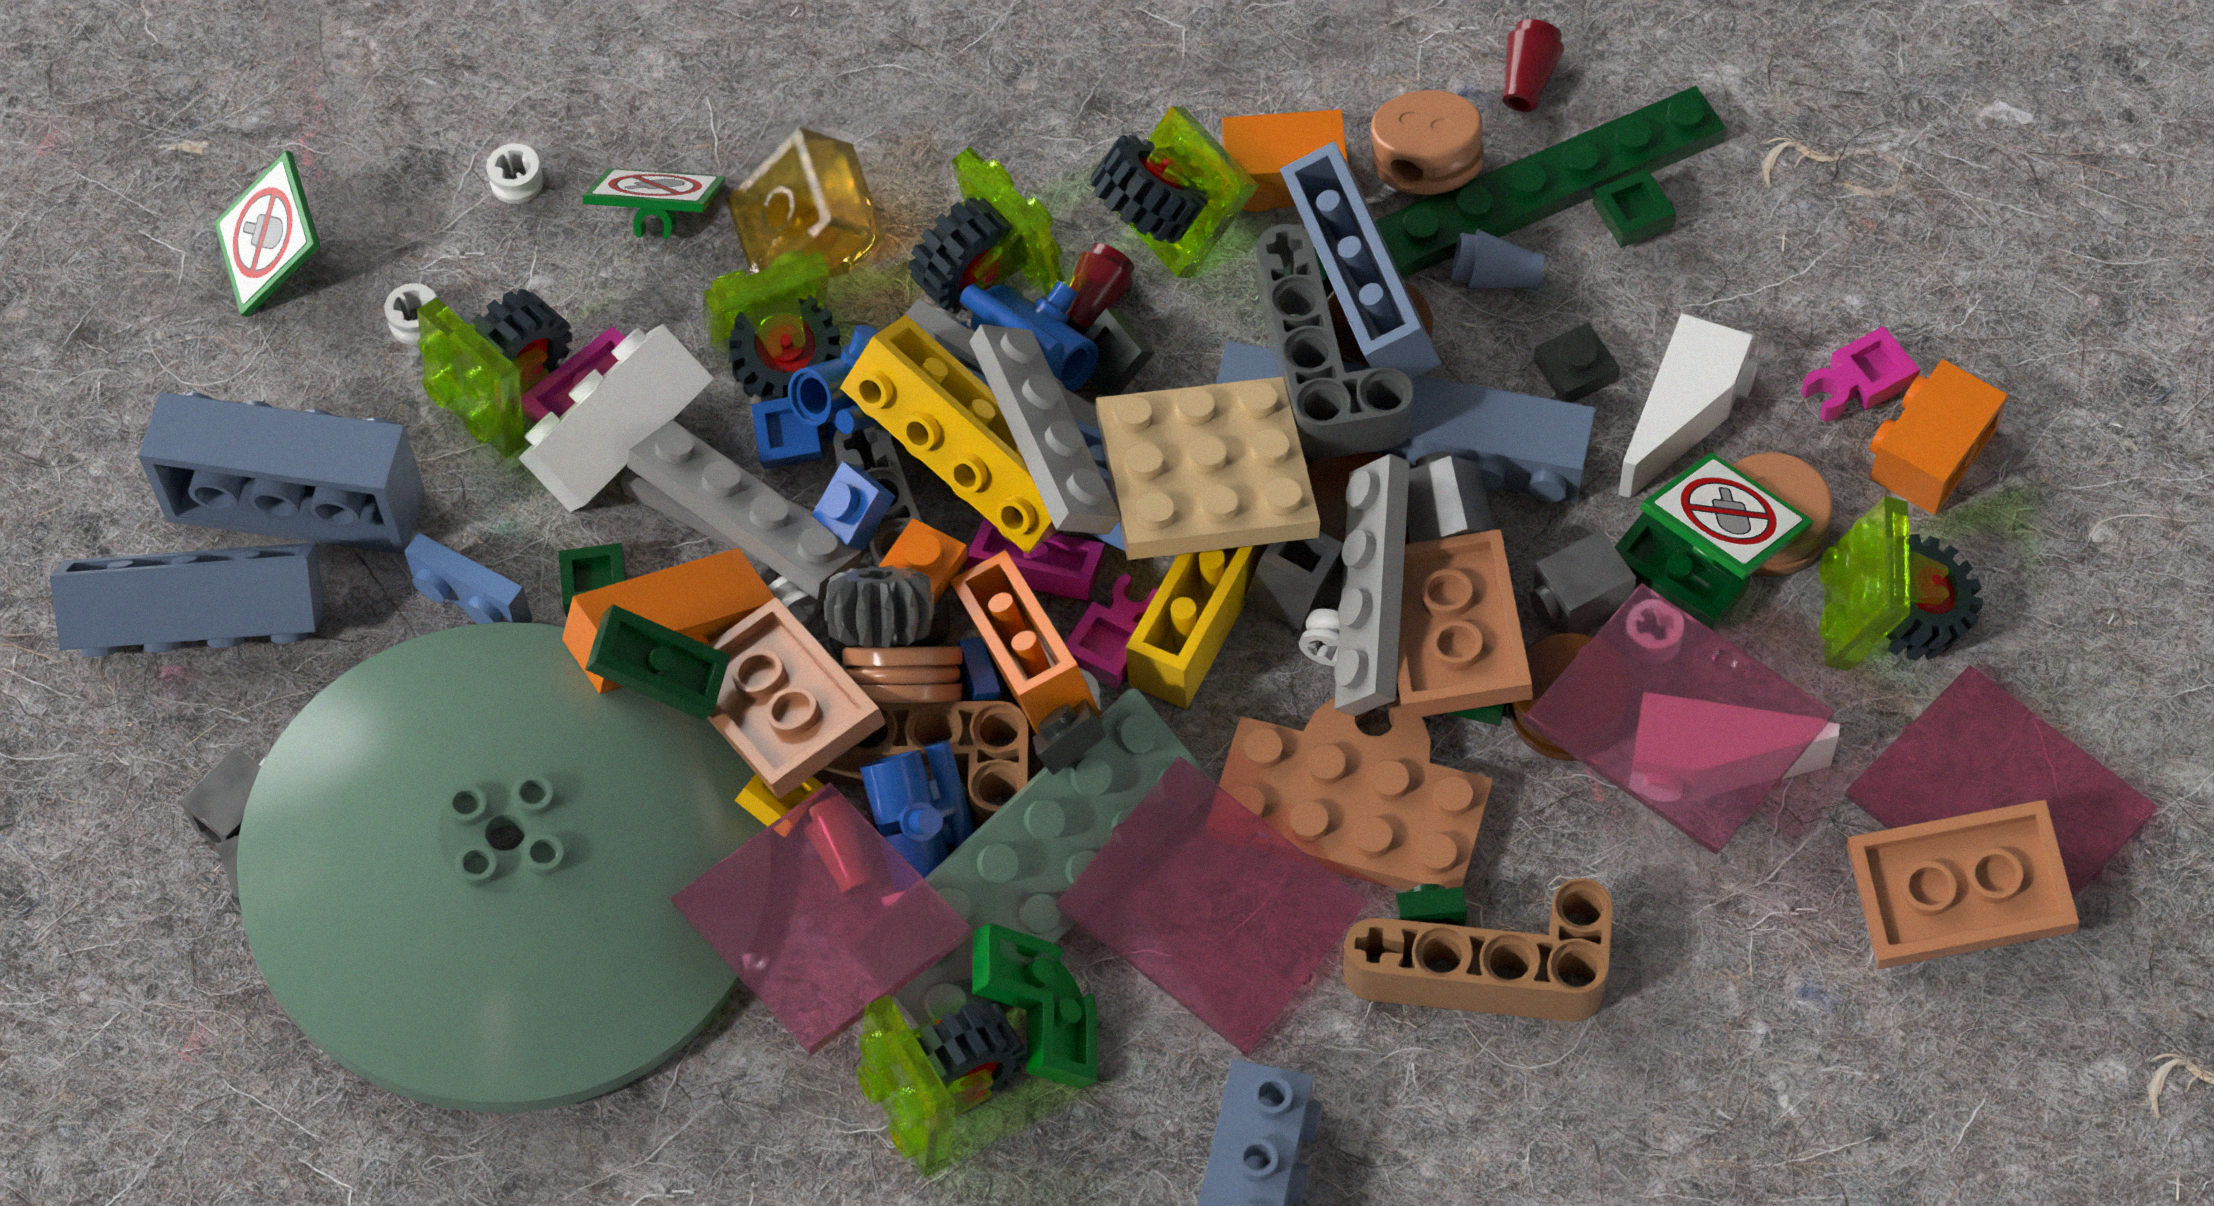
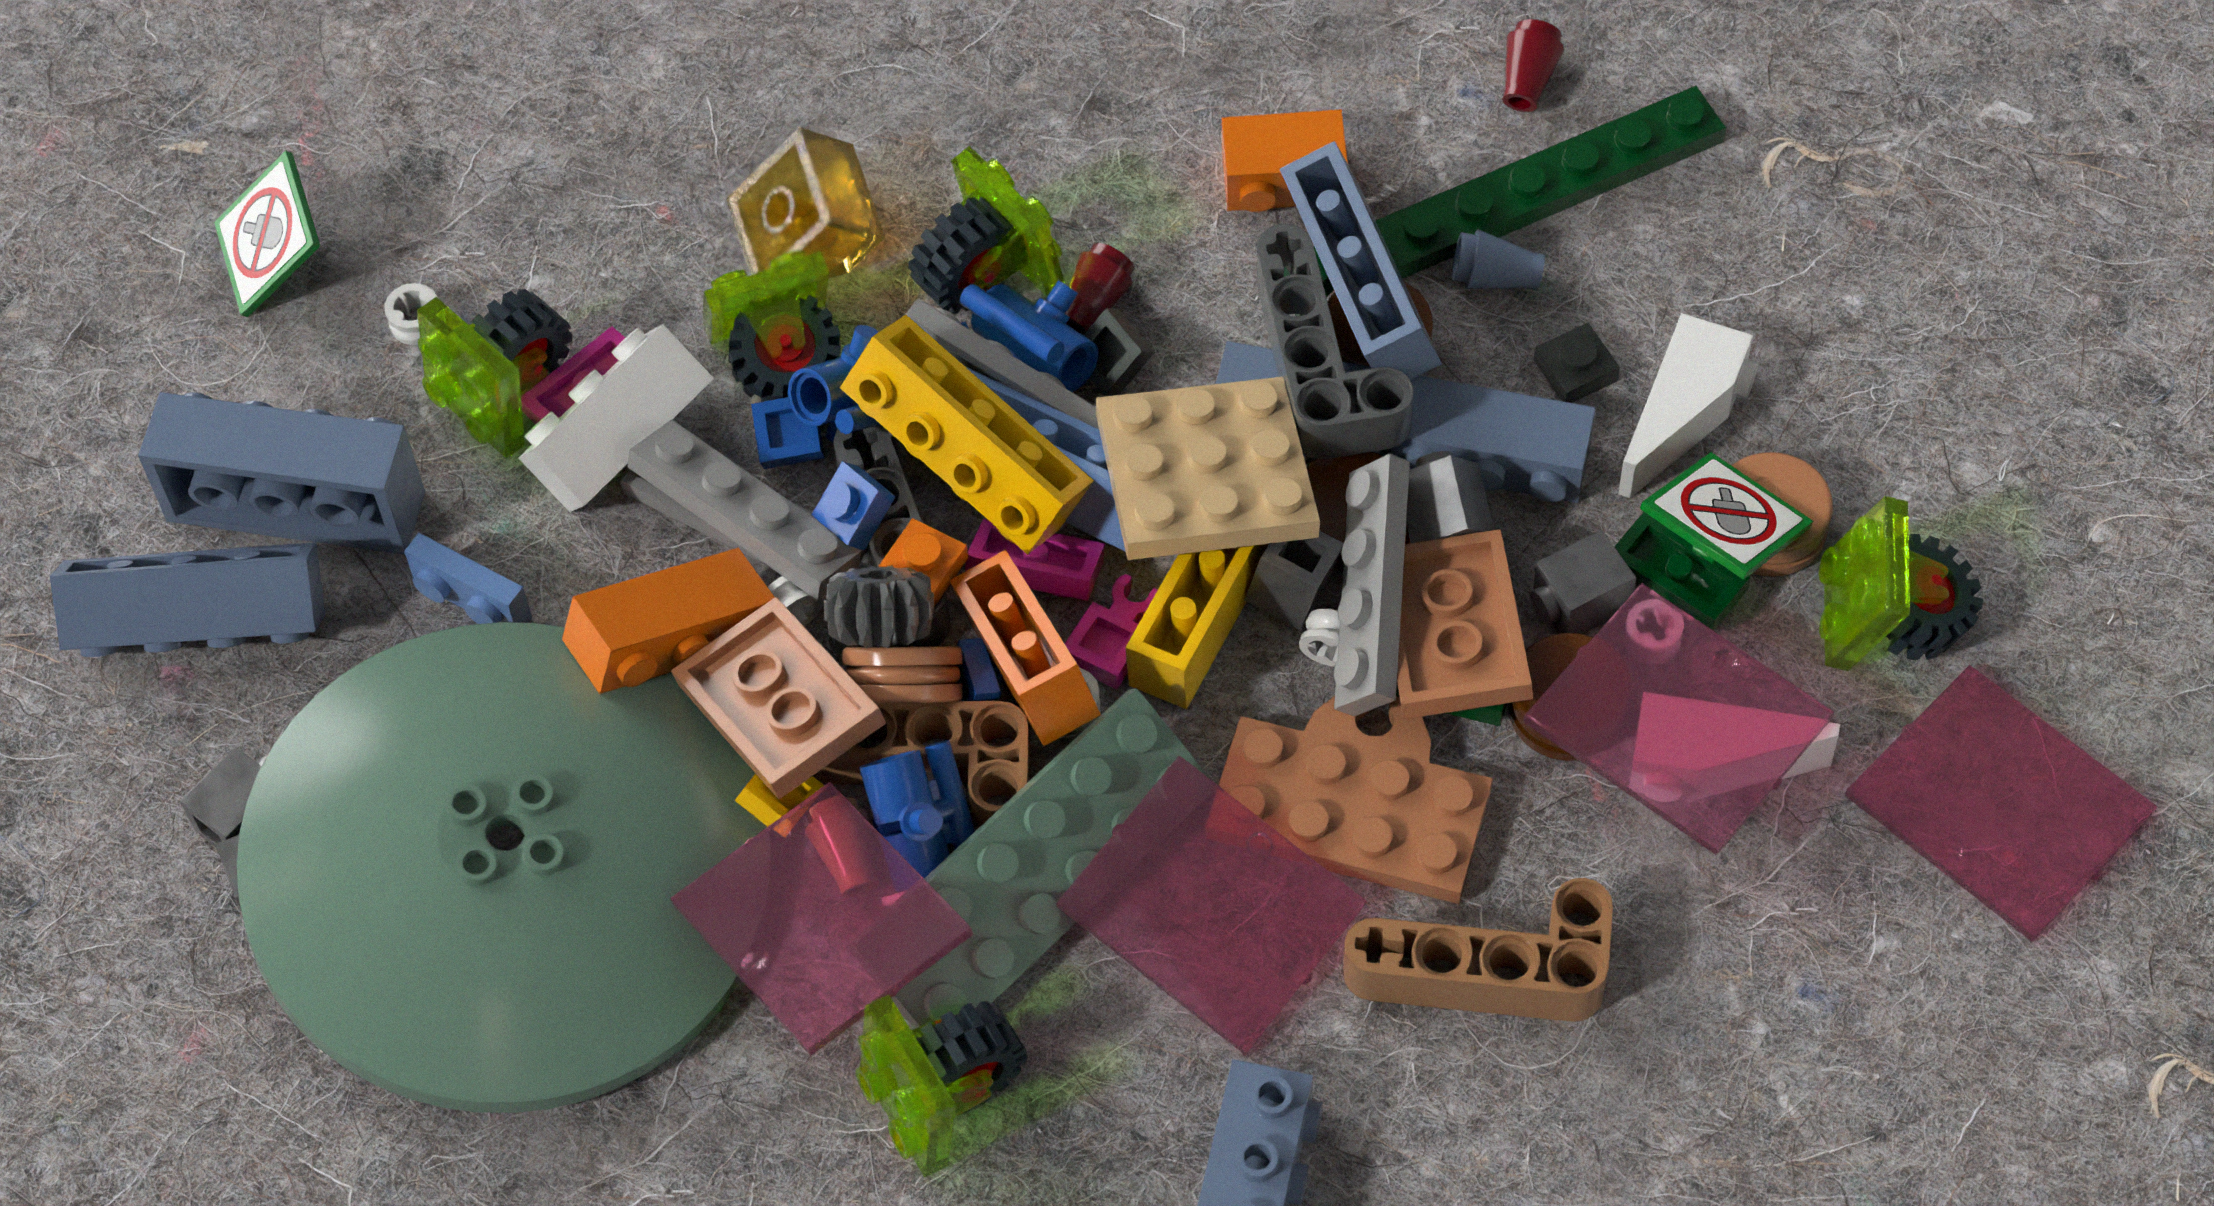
(508, 158): white bush -> none
(590, 569): dark green plate -> none
(654, 194): piece -> none
(658, 662): dark green plate -> none
(1044, 430): light grey plate -> none
(1059, 1019): green plate -> none
(1067, 735): pearl dark grey plate -> none
(1174, 189): plate -> none
(1427, 142): nougat head -> none
(1432, 905): dark green plate -> none
(1634, 208): dark green plate -> none
(1864, 370): dark pink plate -> none
(1936, 436): orange brick -> none
(1962, 884): nougat plate -> none

